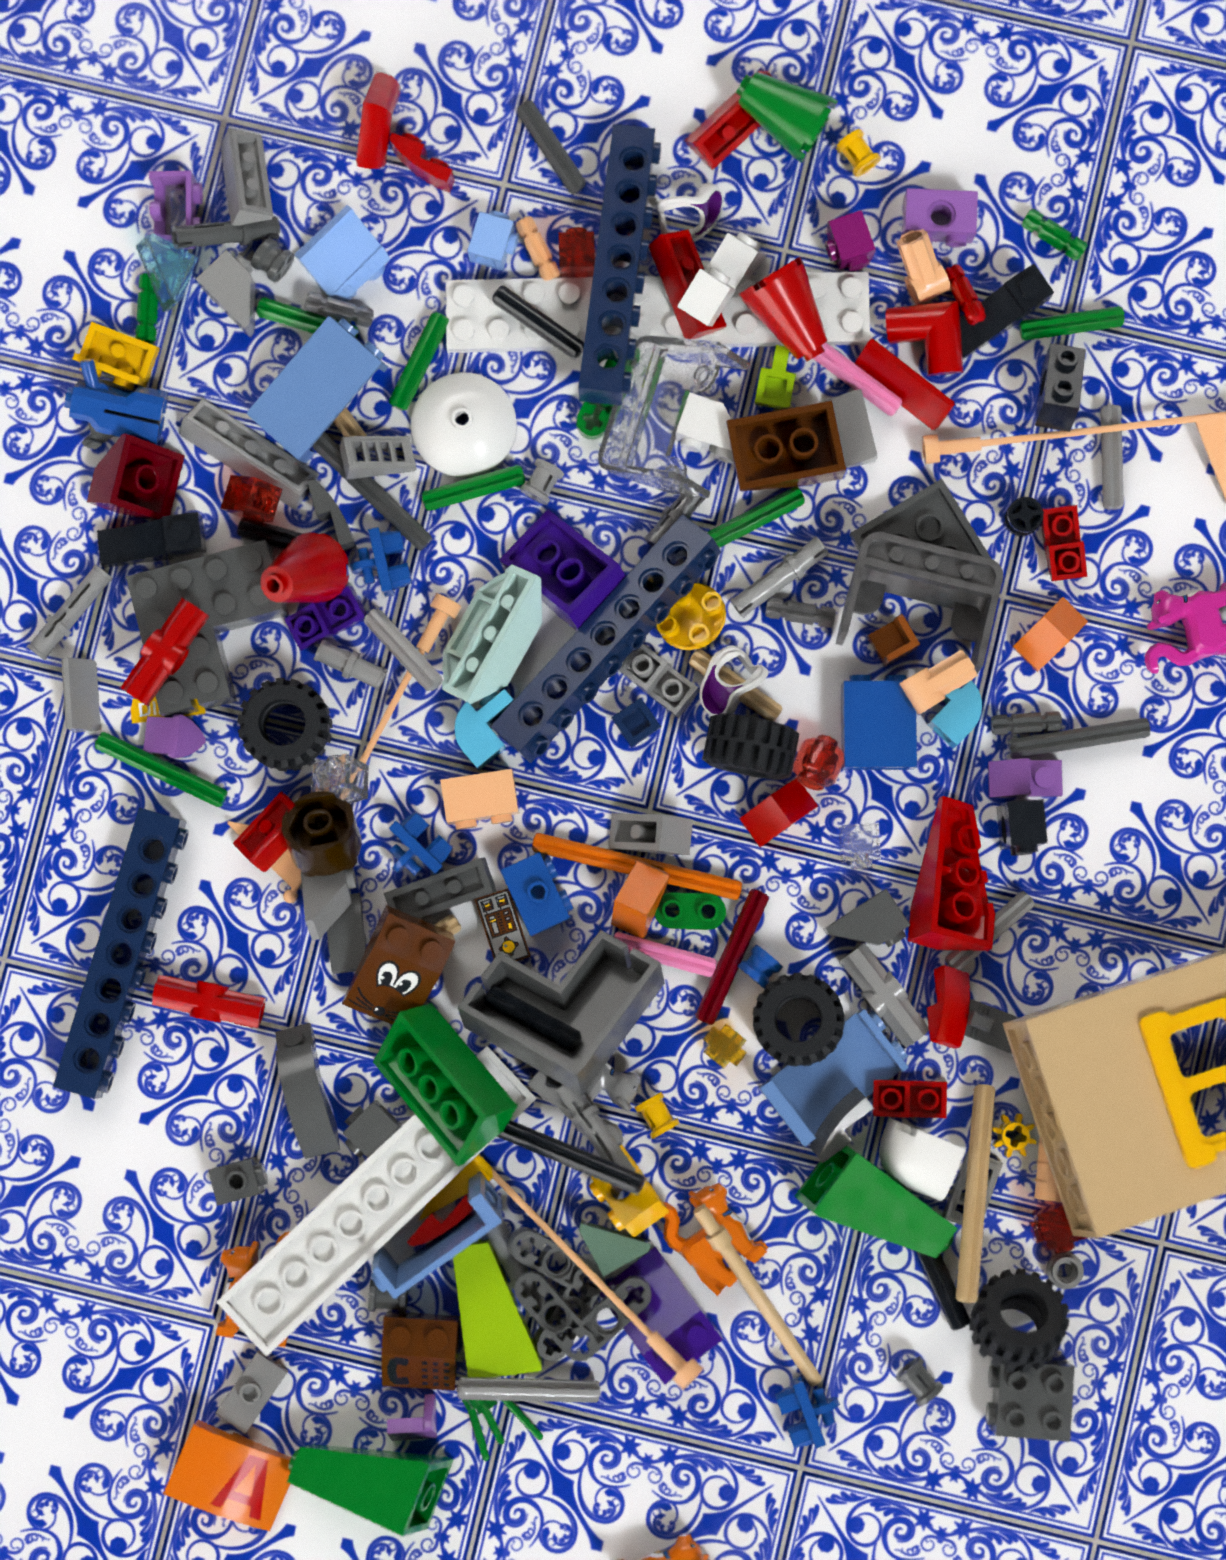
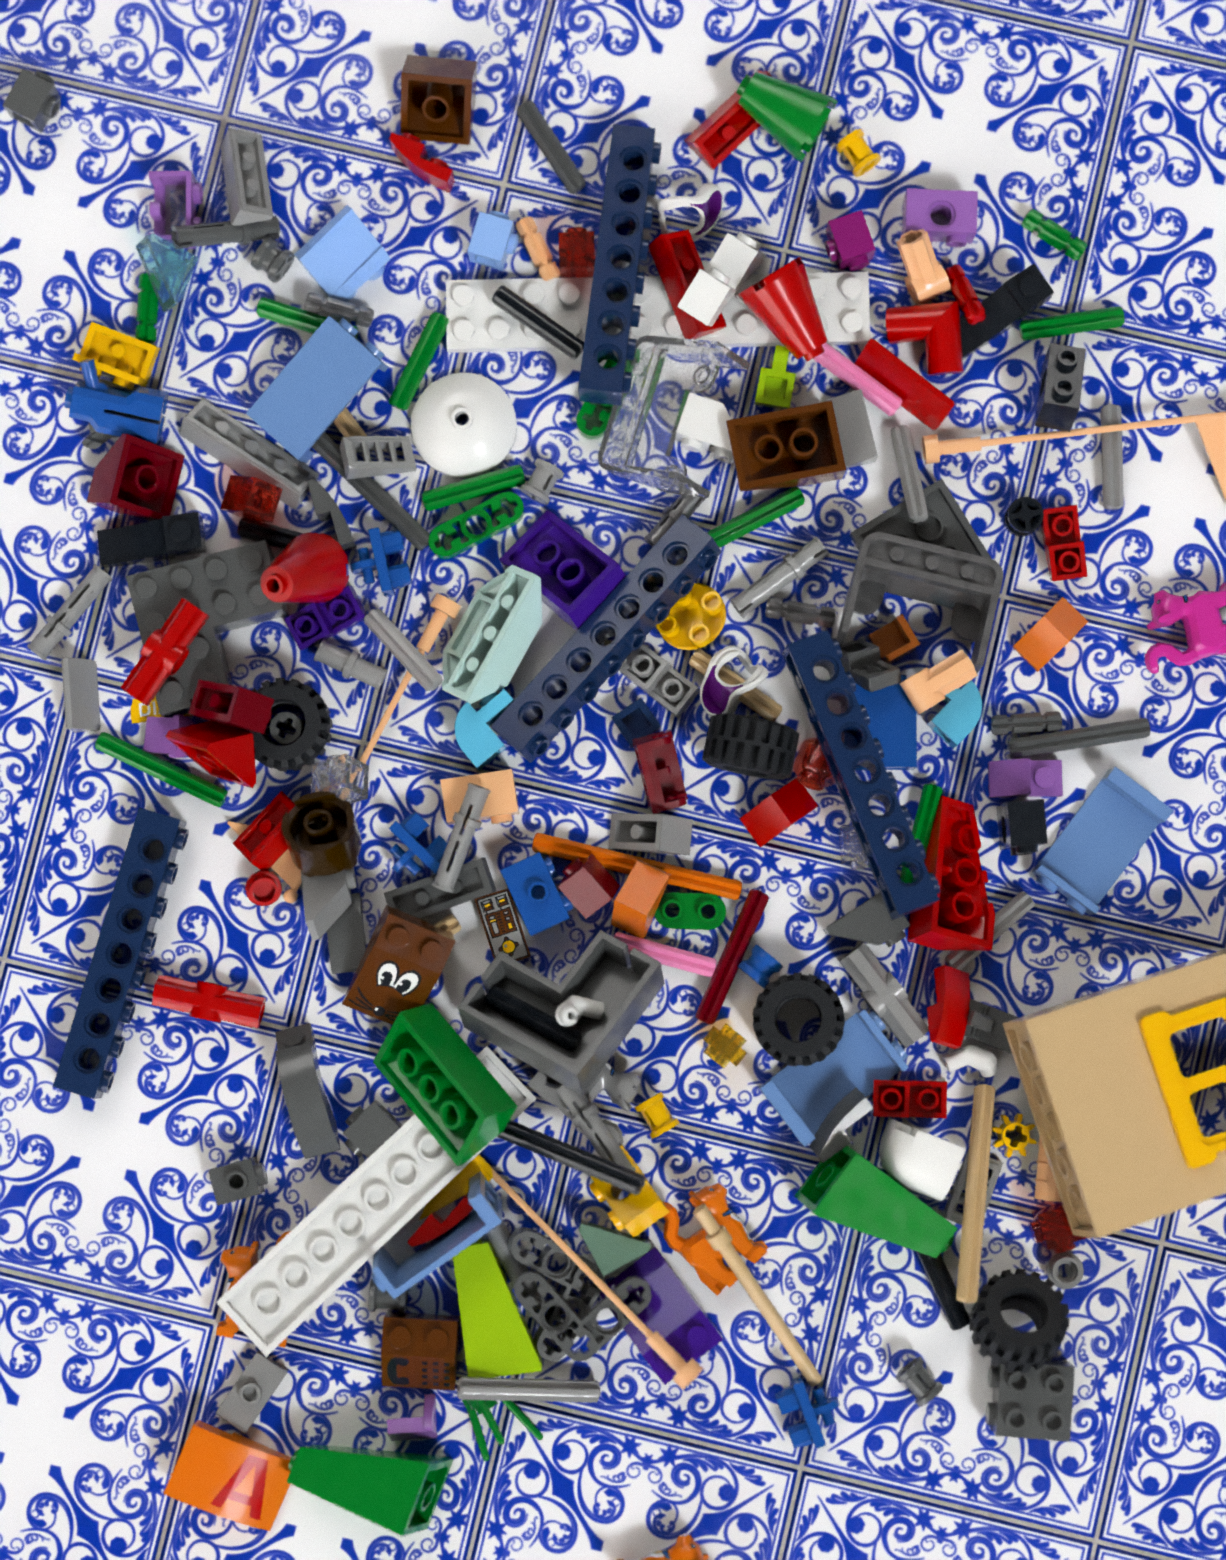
(33, 100): none -> dark grey brick
(219, 750): none -> red slope
(231, 706): none -> dark red slope
(232, 289): light grey slope -> none
(263, 888): none -> red plate
(286, 719): none -> dark grey bush
(376, 121): red brick -> none
(438, 98): none -> reddish brown slope
(446, 876): none -> light grey pin
(504, 523): none -> green beam
(575, 1007): none -> white arm
(588, 885): none -> brick
(660, 771): none -> dark red hinge
(867, 668): none -> dark grey slope
(869, 827): none -> dark blue brick
(909, 474): none -> light grey axle
(924, 821): none -> green axle
(973, 1056): none -> white arm
(1100, 841): none -> medium blue panel

